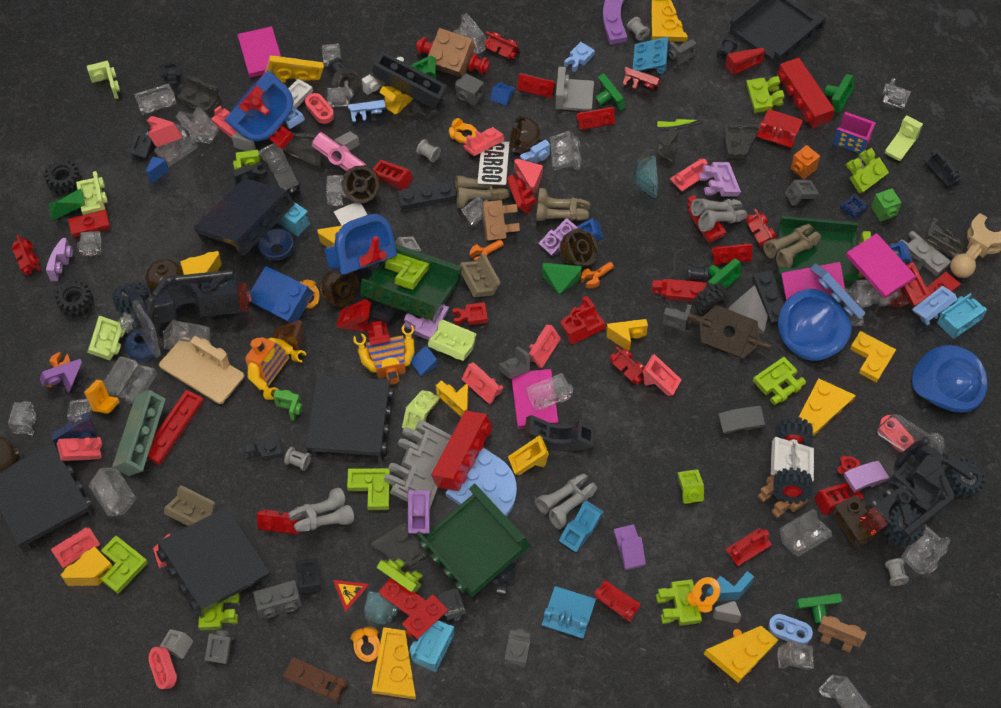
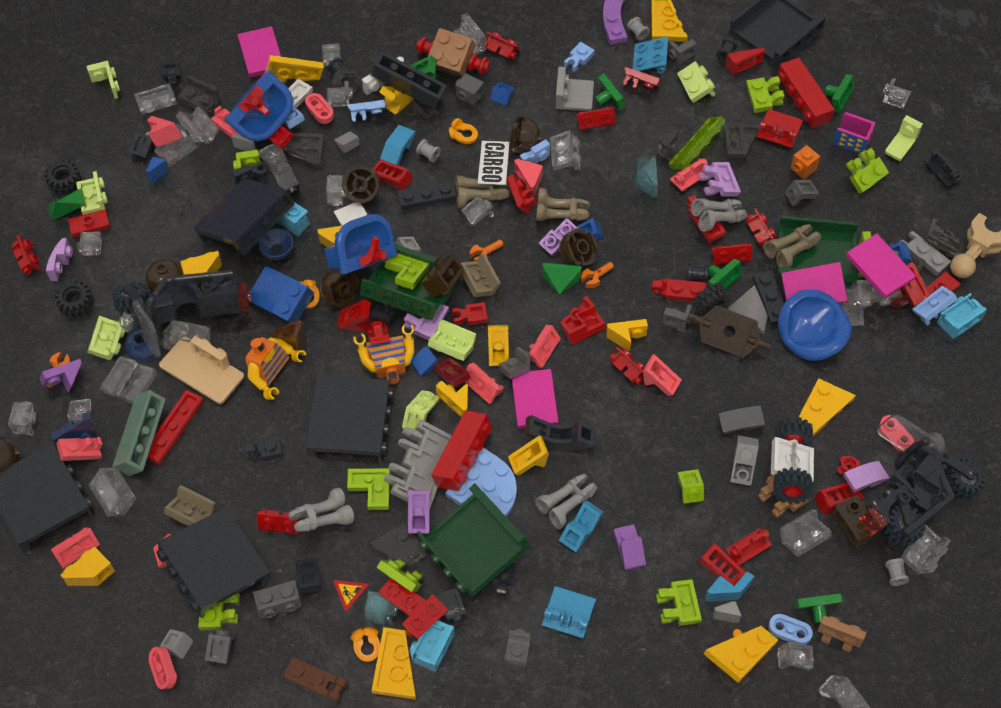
(99, 398): light orange bracket -> none
(127, 564): lime plate -> none
(290, 401): bright green bracket -> none
(297, 458): light grey bush -> none
(329, 148): bright pink piece -> none
(396, 144): none -> dark azure slope
(442, 275): none -> dark brown brick
(452, 372): none -> dark red plate
(483, 141): coral plate -> none
(494, 219): medium nougat plate -> none
(498, 344): none -> yellow slope
(536, 85): red hinge -> none
(549, 392): clear bracket -> none
(617, 600): red hinge -> none
(679, 123): sticker -> none
(694, 596): light orange piece -> none
(696, 82): none -> yellowish green bracket
(697, 142): none -> clear neon green plate
(726, 560): none -> red slope
(744, 460): none -> light grey slope
(776, 375): lime plate -> none
(839, 293): medium blue wing -> none
(854, 206): clear blue tile -> none
(877, 355): yellow plate -> none
(886, 204): bright green brick -> none
(951, 378): blue piece -> none

